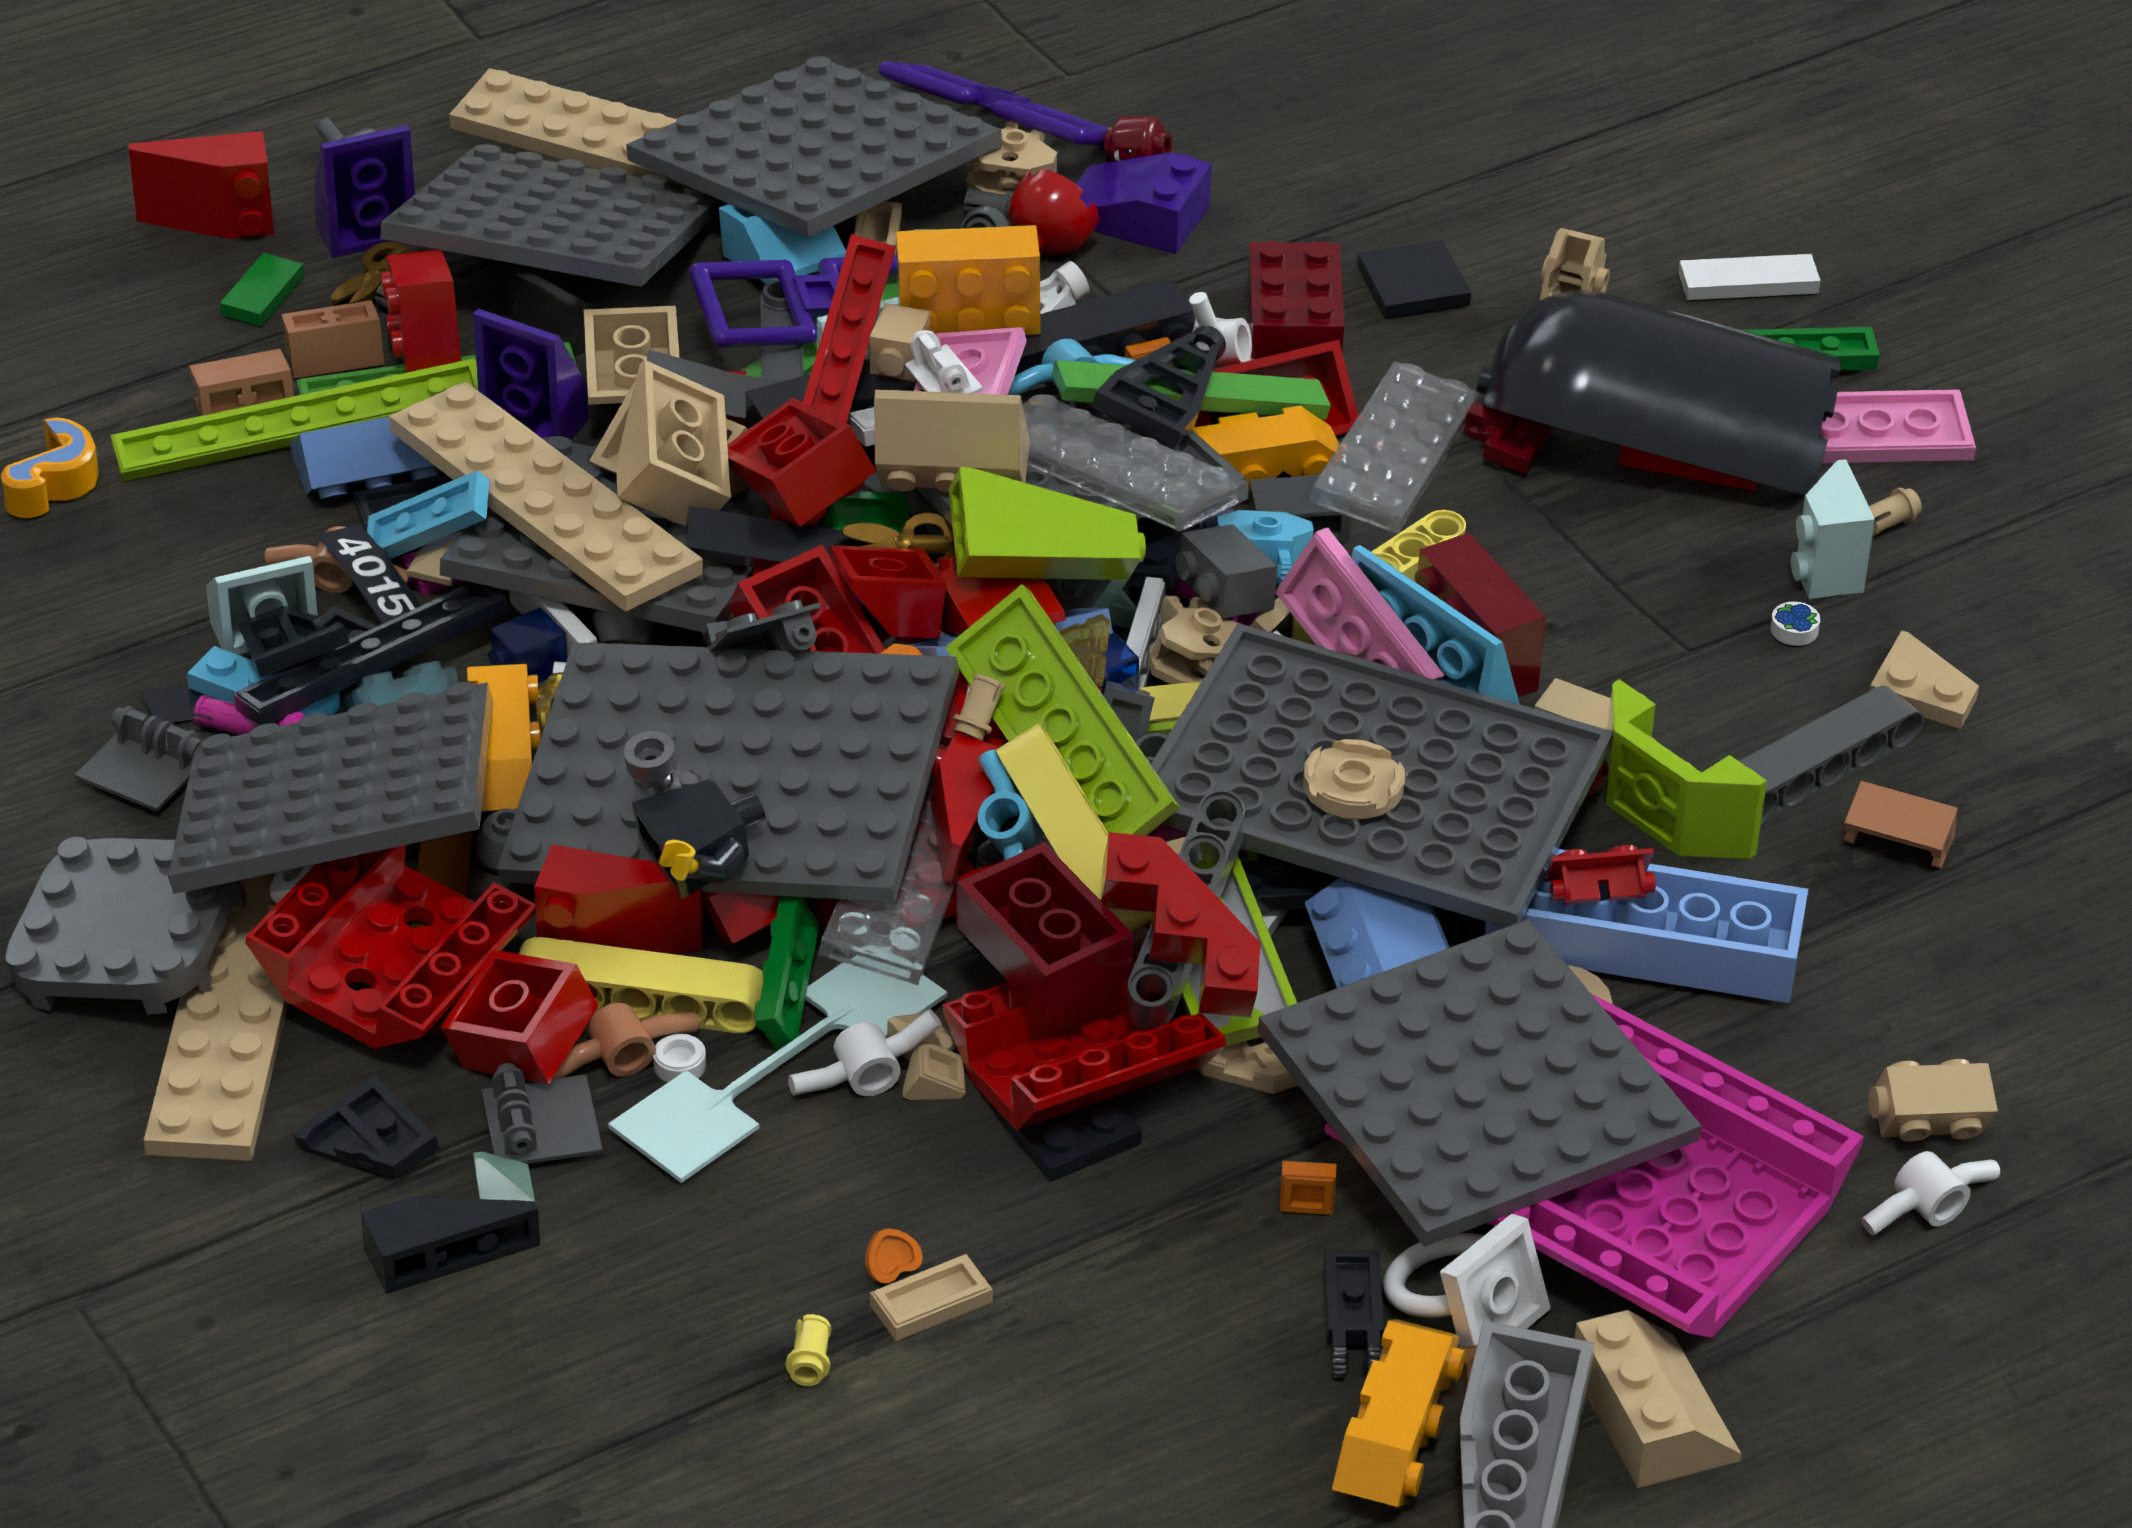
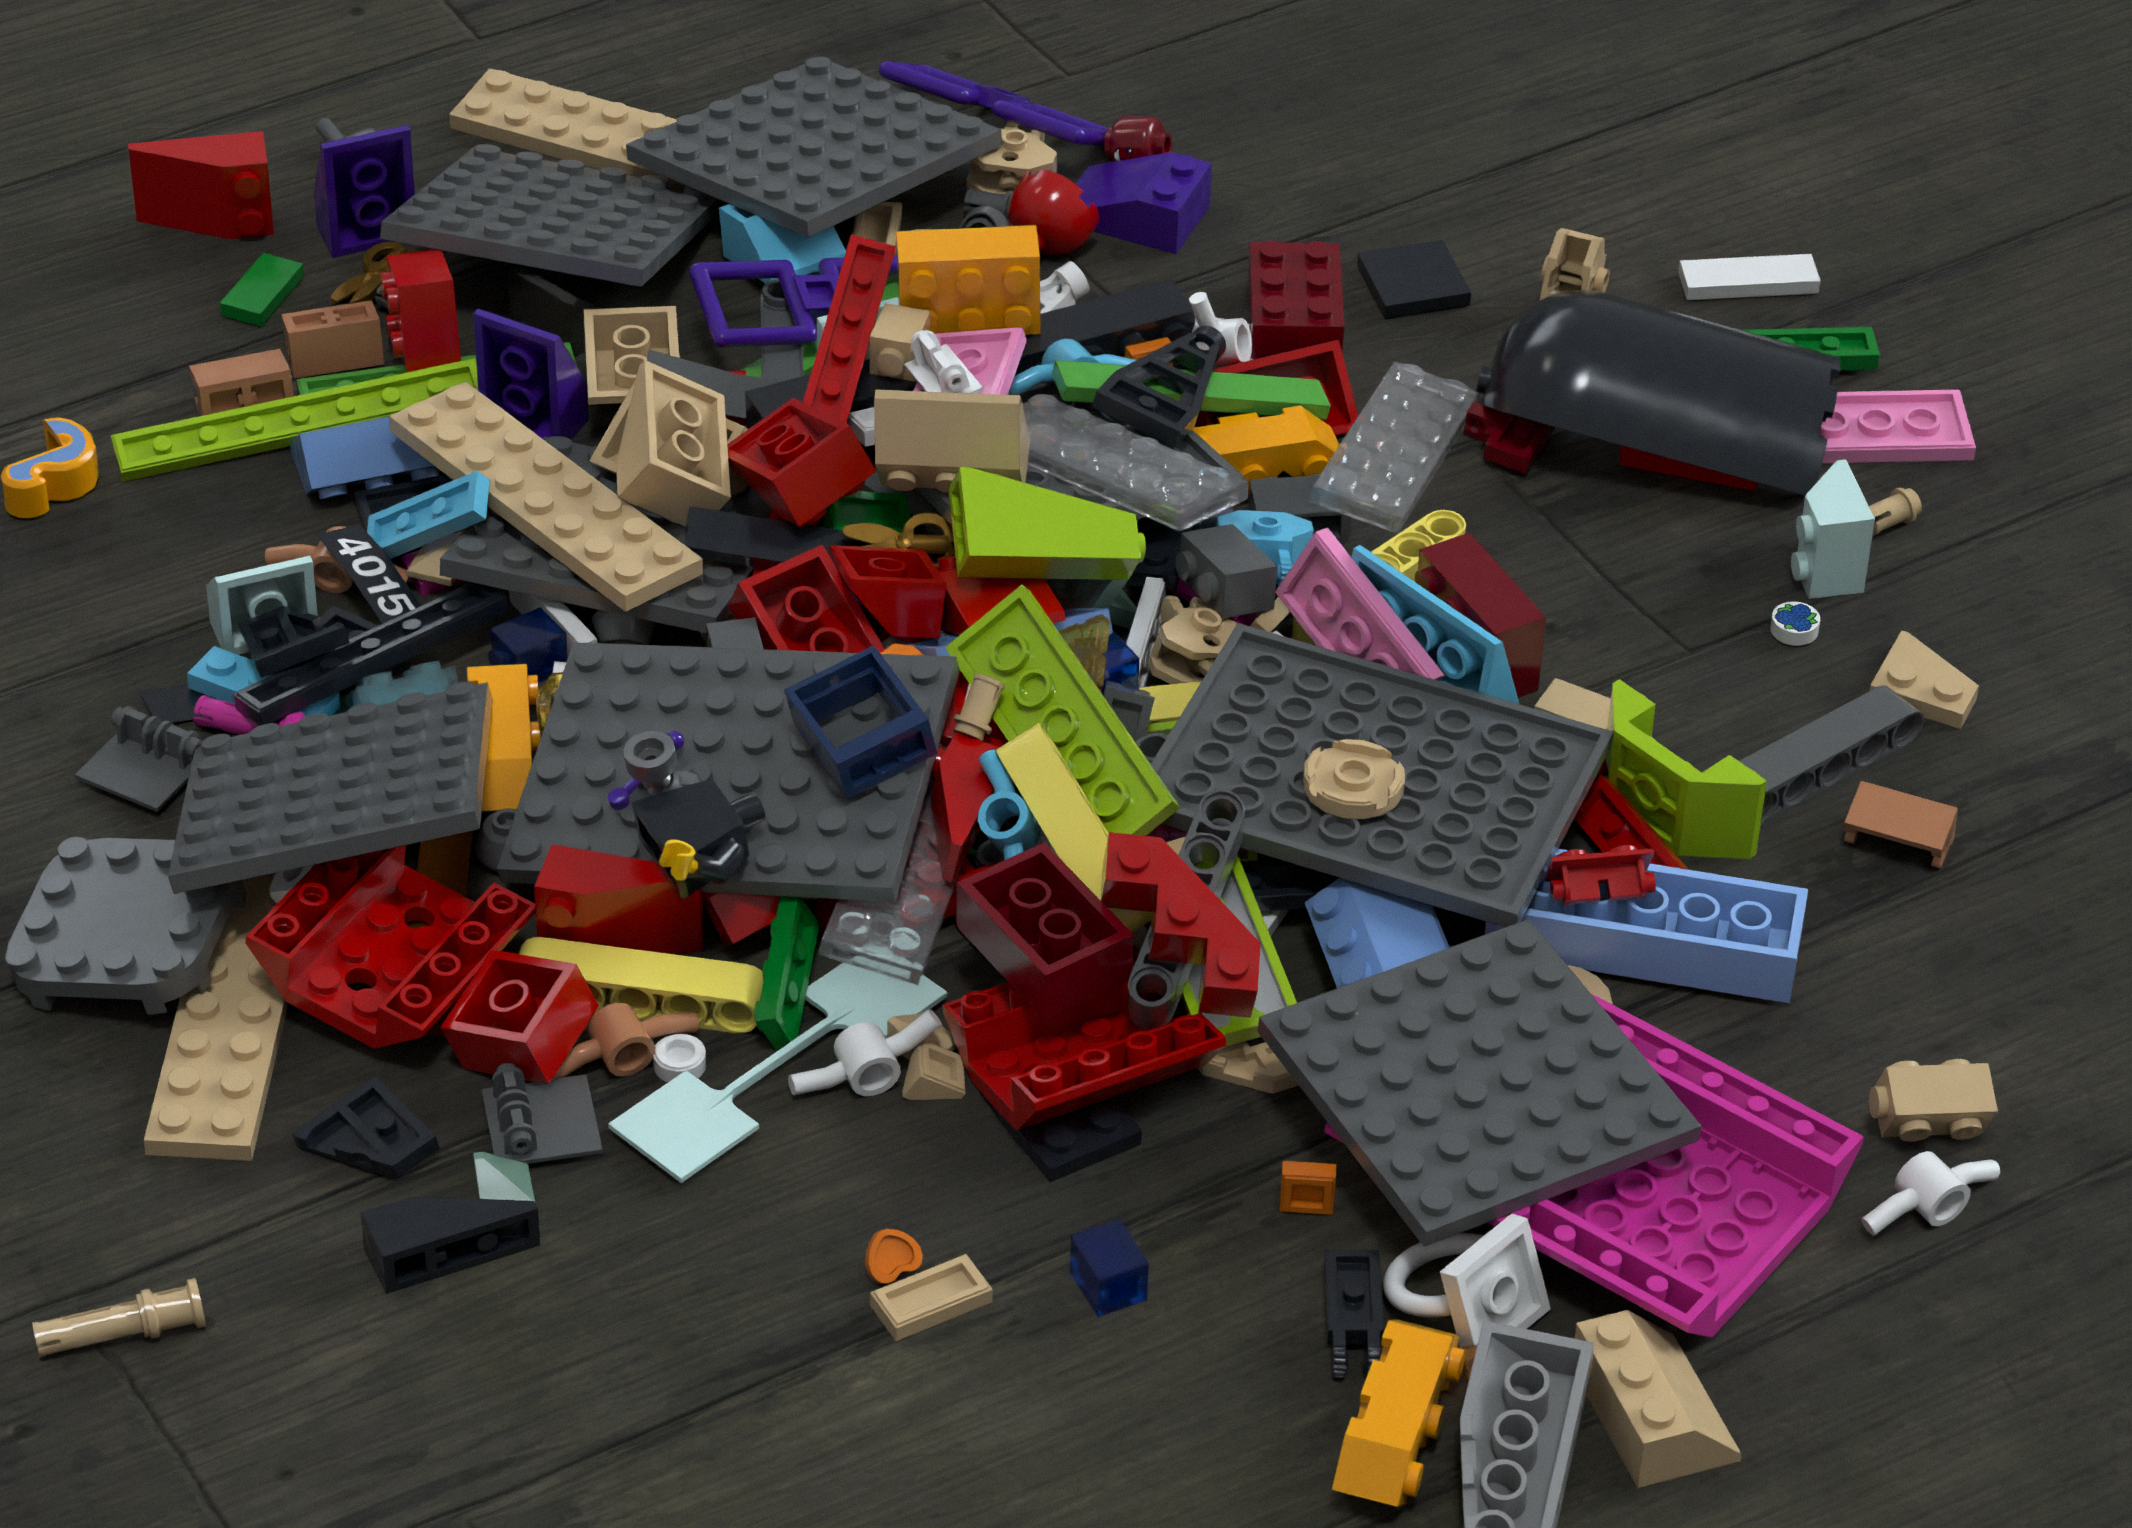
(147, 1314): none -> tan pin
(619, 797): none -> dark purple hinge
(785, 630): dark grey hinge -> none
(808, 1360): light yellow pin -> none
(877, 752): none -> dark blue window
(1109, 1267): none -> clear blue brick
(1615, 822): none -> red plate

